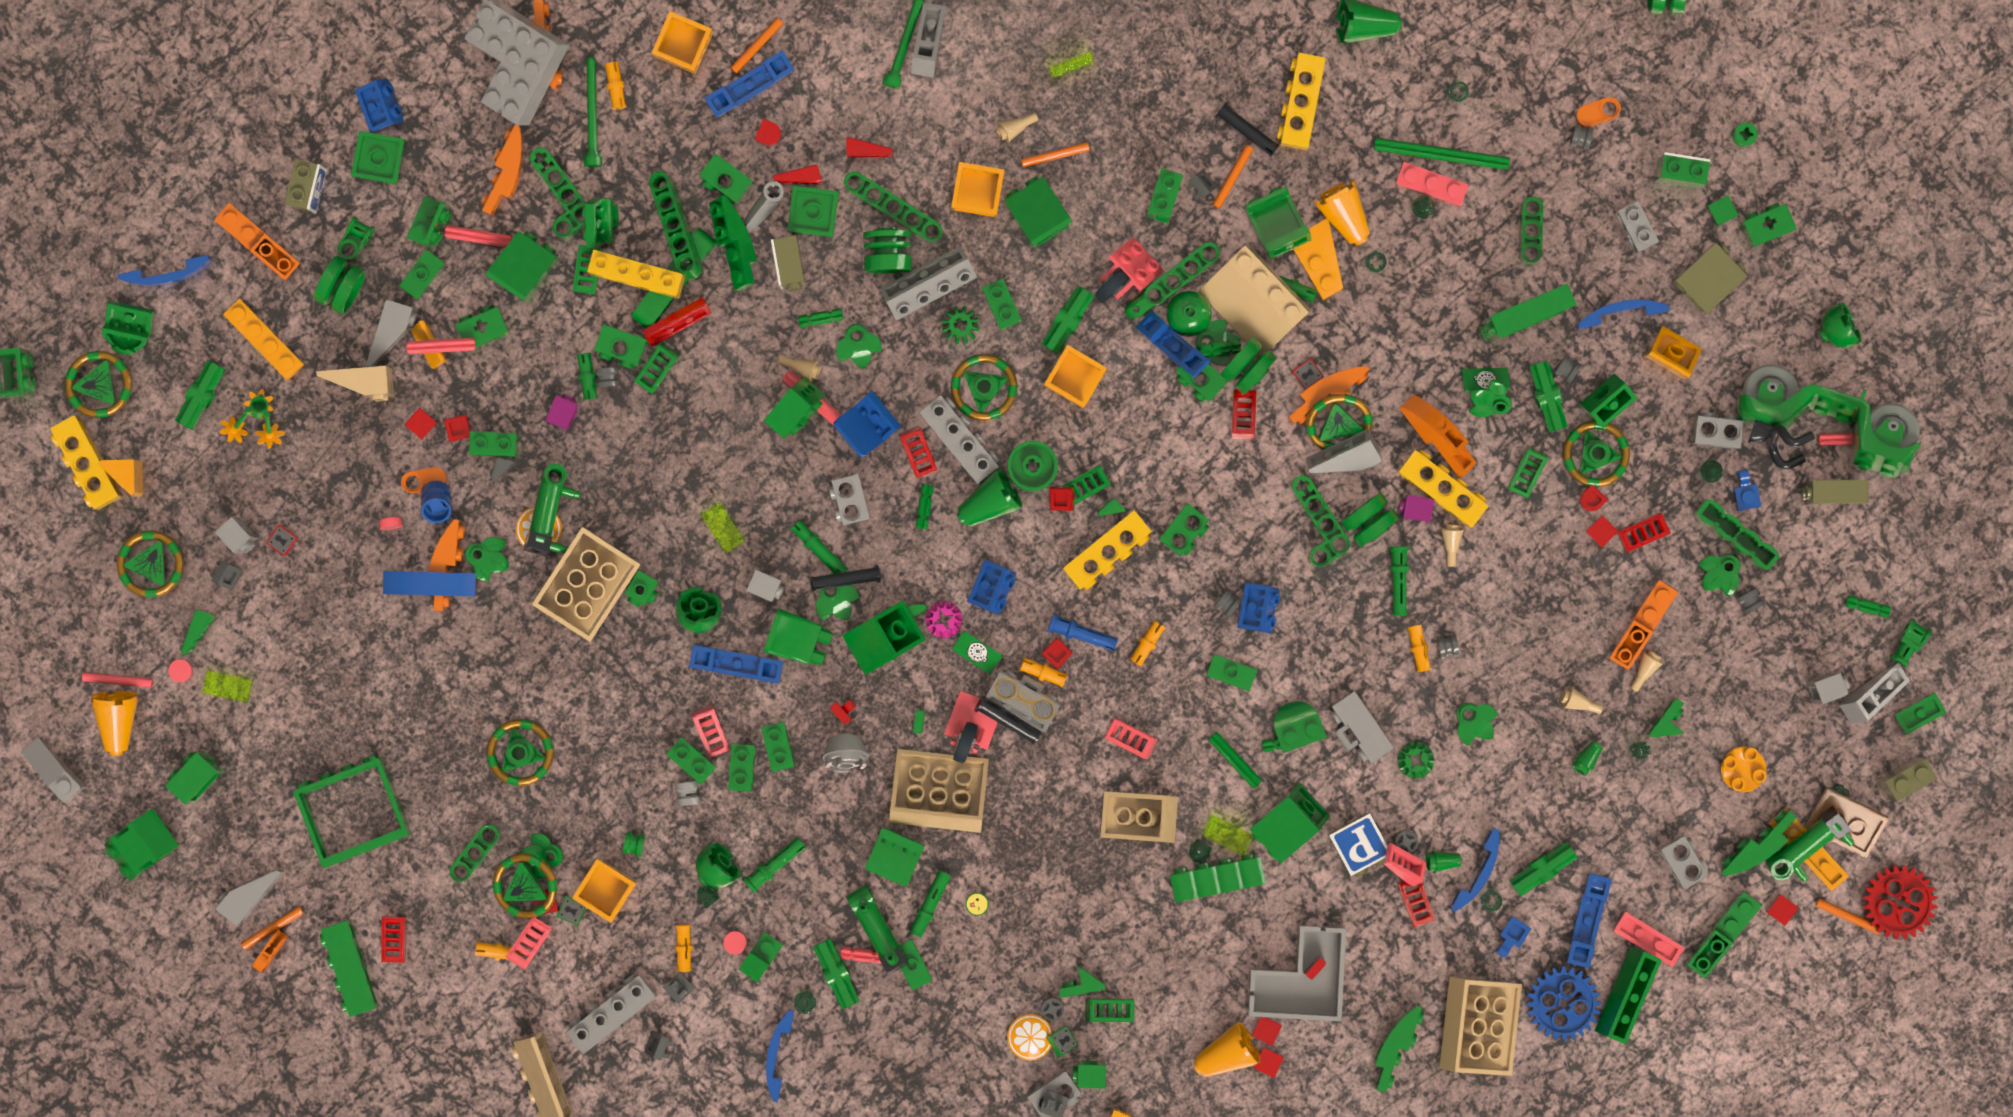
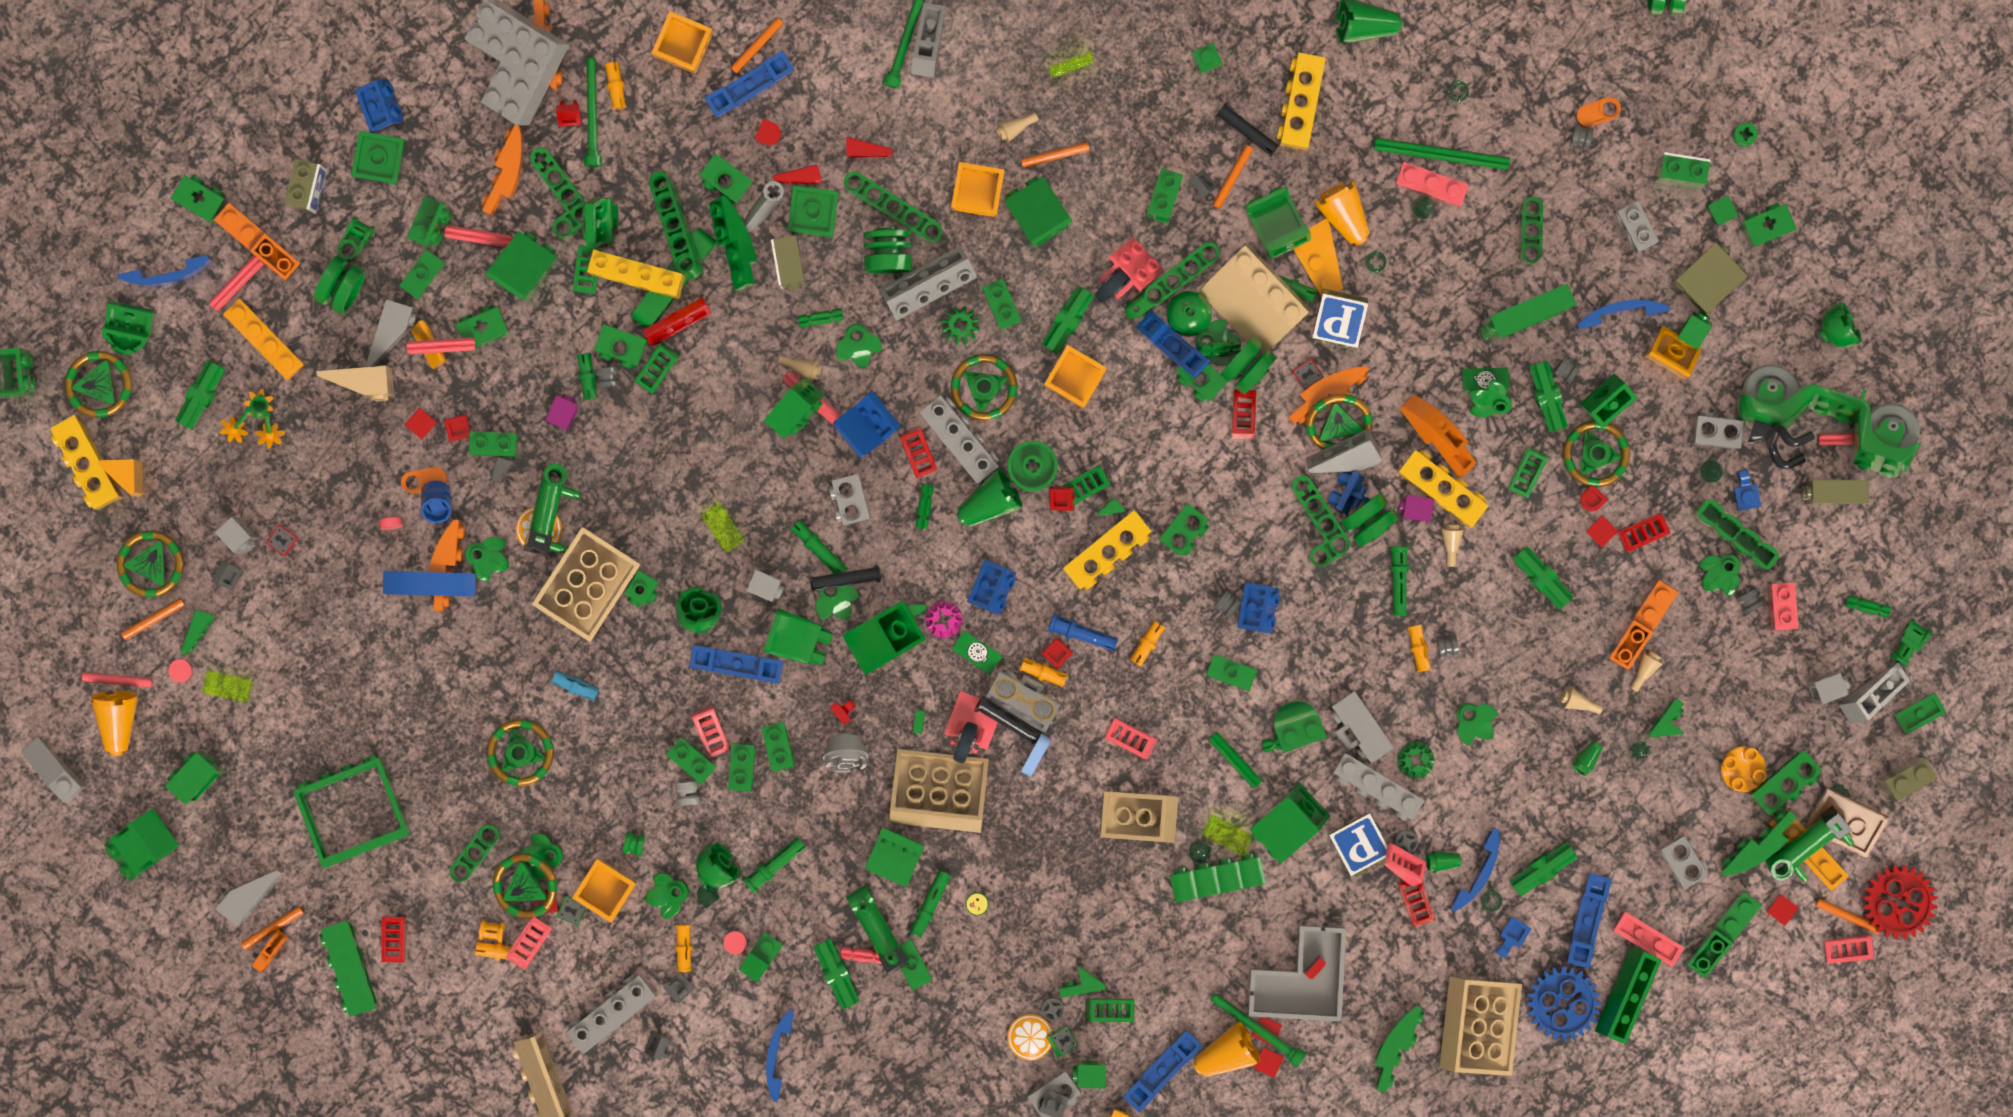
(152, 619): none -> orange piece
(186, 196): none -> green brick
(236, 283): none -> coral axle
(499, 928): none -> light orange bush
(568, 114): none -> red tile
(575, 685): none -> dark azure pin
(664, 896): none -> green plate
(811, 1002): clear green plate -> none
(1036, 755): none -> light blue beam
(1161, 1071): none -> blue slope
(1206, 59): none -> green brick
(1293, 1054): none -> green piece
(1340, 318): none -> piece
(1352, 494): none -> blue hips
(1383, 789): none -> light grey brick
(1543, 578): none -> green piece
(1695, 329): none -> green brick
(1773, 783): none -> green brick
(1782, 606): none -> coral brick
(1848, 940): none -> coral slope

